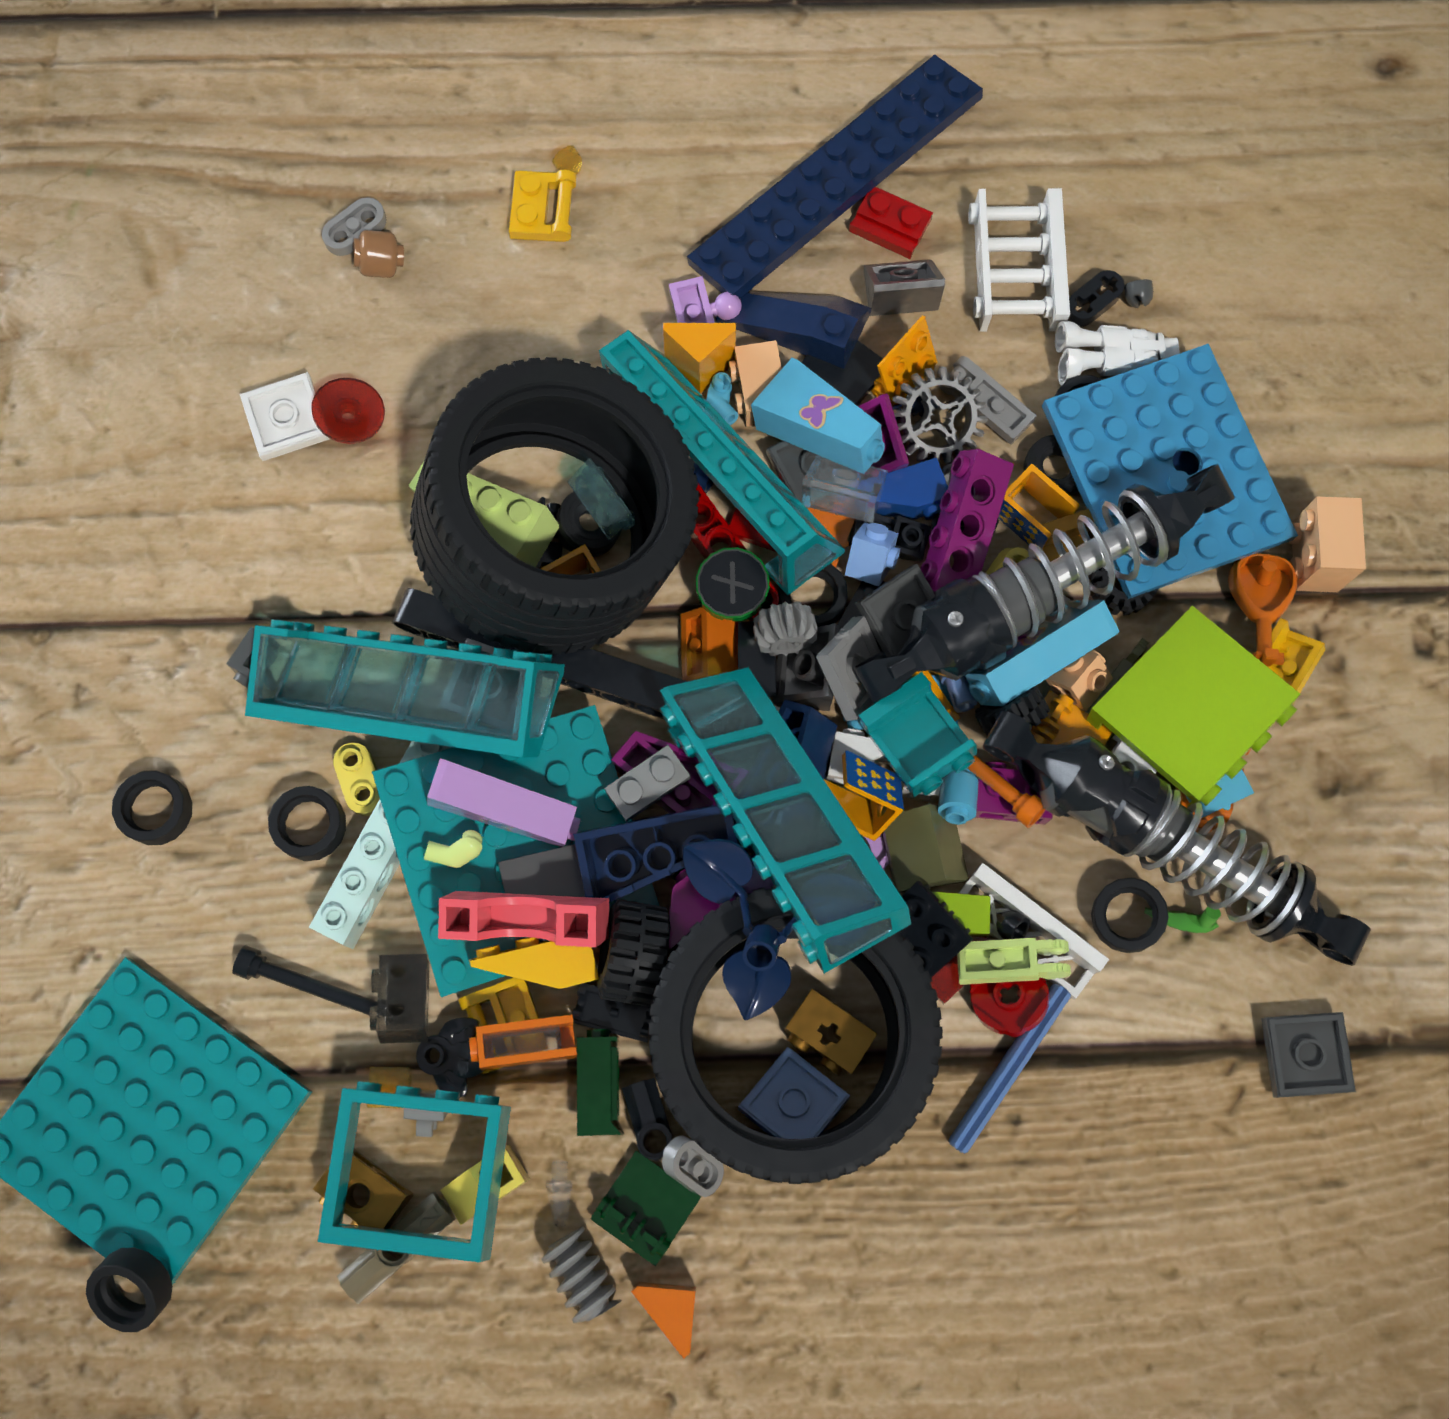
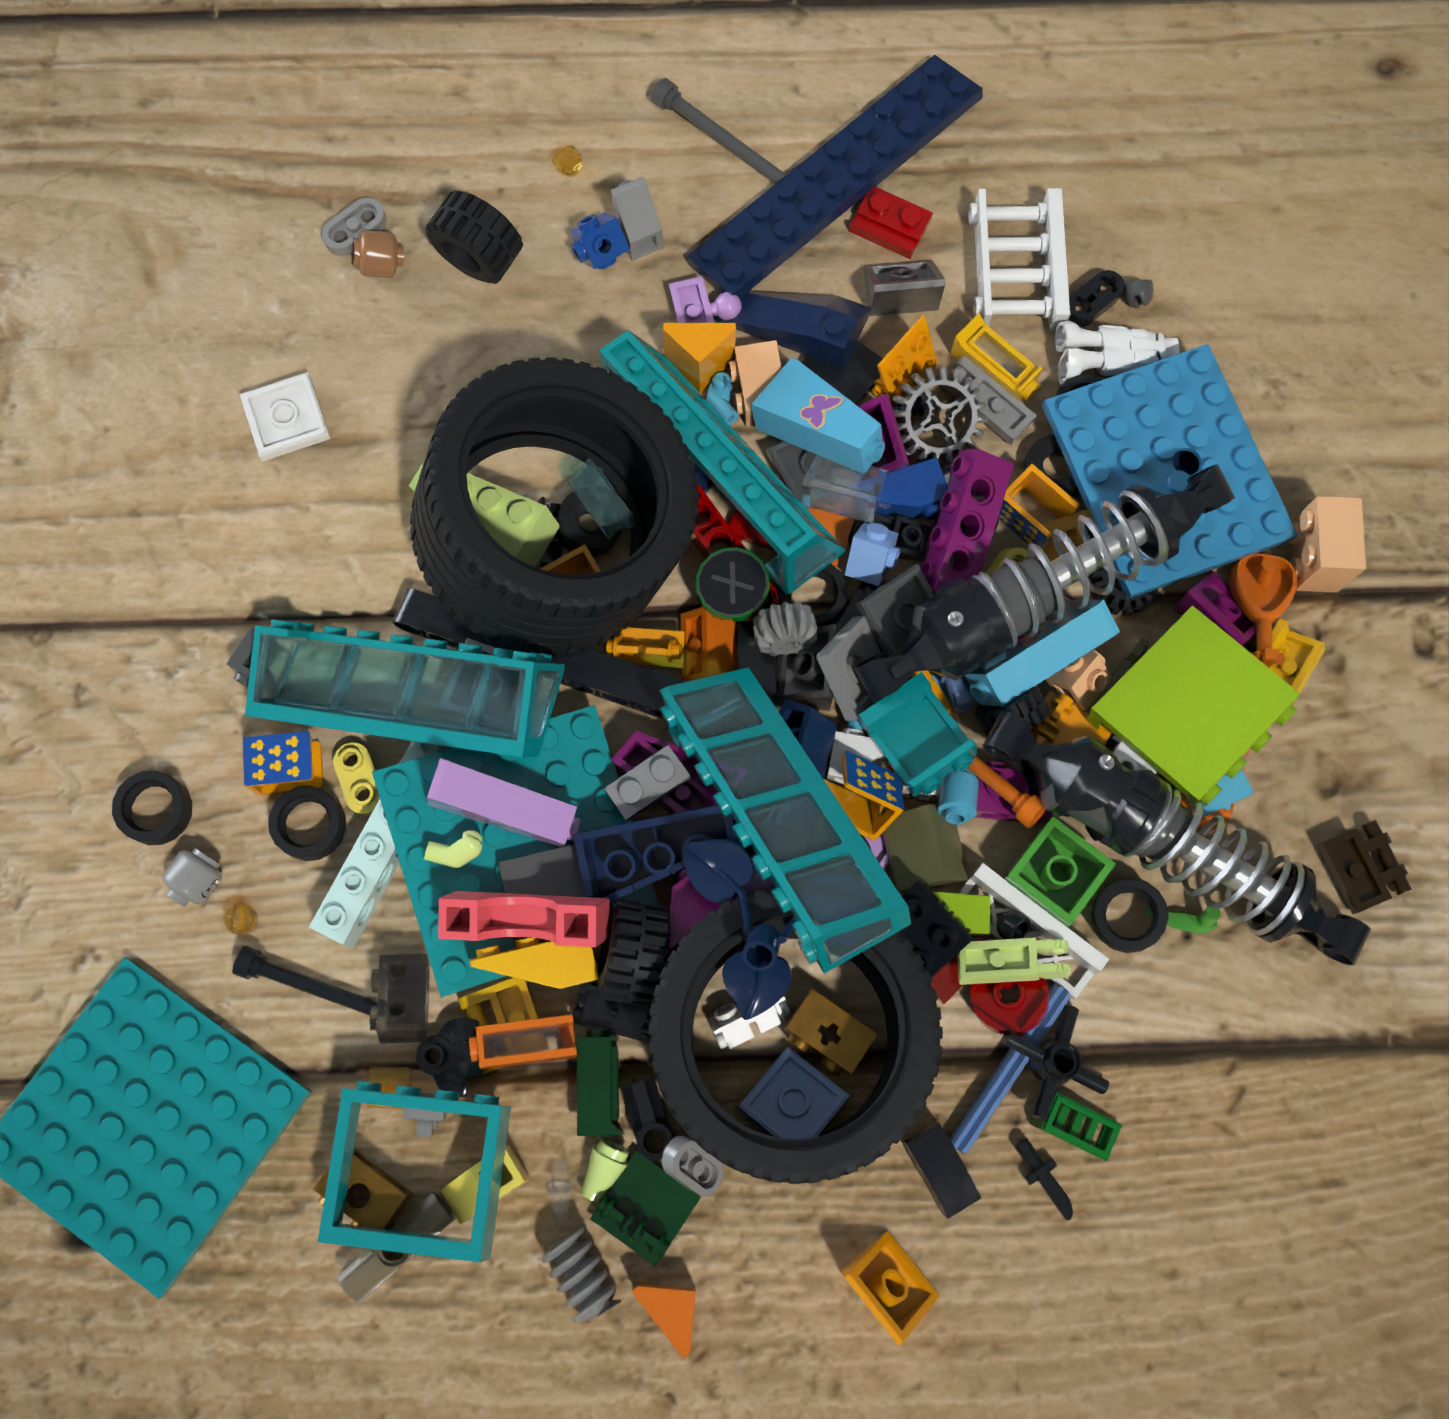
(115, 1308): black tyre -> none
(192, 877): none -> light grey head
(246, 922): none -> clear yellow hinge
(282, 762): none -> piece
(351, 397): clear red dish -> none
(474, 237): none -> black tyre
(531, 205): yellow plate -> none
(598, 241): none -> blue brick
(604, 1168): none -> yellowish green cone
(637, 217): none -> light grey slope
(649, 647): none -> light orange hinge
(667, 96): none -> dark grey piece
(733, 1030): none -> white hinge
(891, 1286): none -> light orange slope
(942, 1169): none -> black slope
(997, 358): none -> yellow window
(1041, 1172): none -> black piece
(1043, 1065): none -> black bar
(1057, 1116): none -> green slope
(1059, 871): none -> bright green brick
(1216, 602): none -> magenta slope
(1308, 1055): dark grey plate -> none
(1356, 871): none -> dark brown plate

